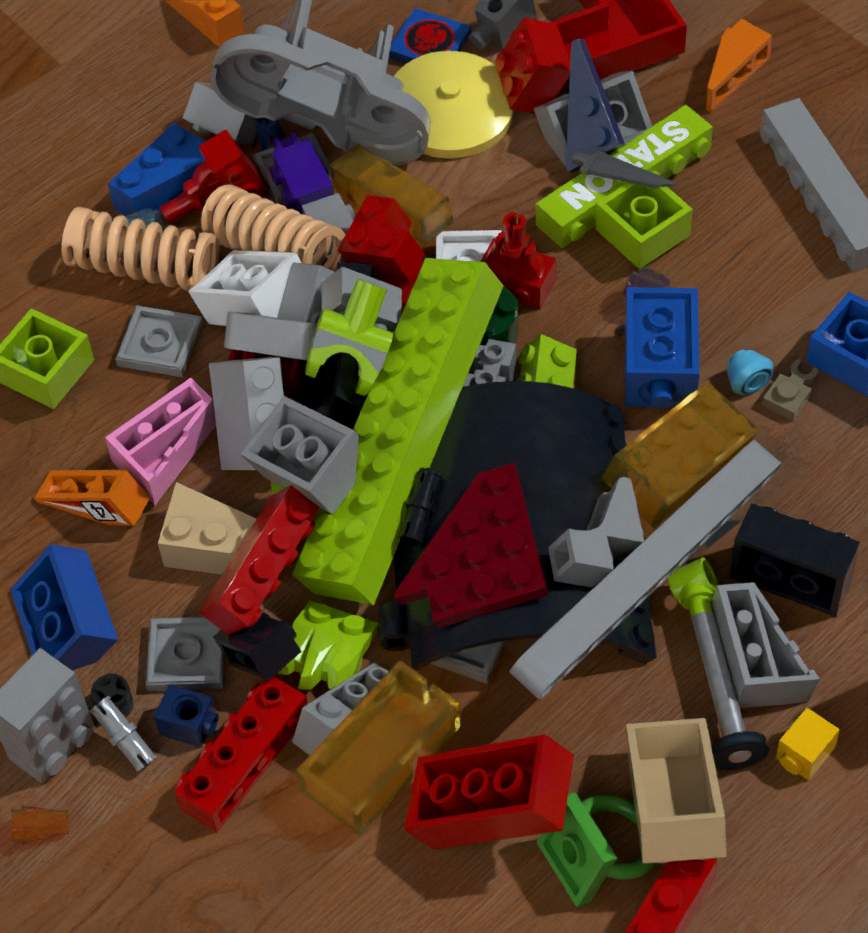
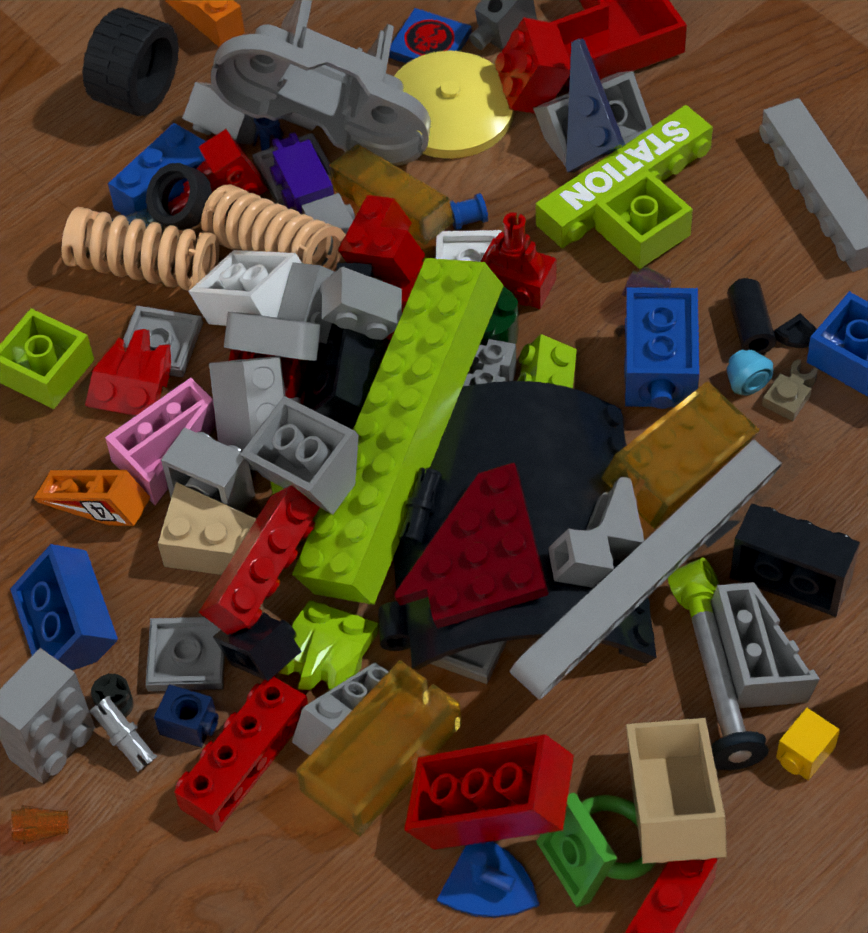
(130, 61): none -> black tyre
(130, 376): none -> red plate
(160, 188): none -> black tyre
(209, 469): none -> light grey brick
(353, 334): lime connector -> none
(469, 211): none -> blue bush
(488, 883): none -> blue shield
(609, 167): dark grey bar -> none
(739, 56): orange slope -> none
(751, 316): none -> black brick
(795, 332): none -> black tile

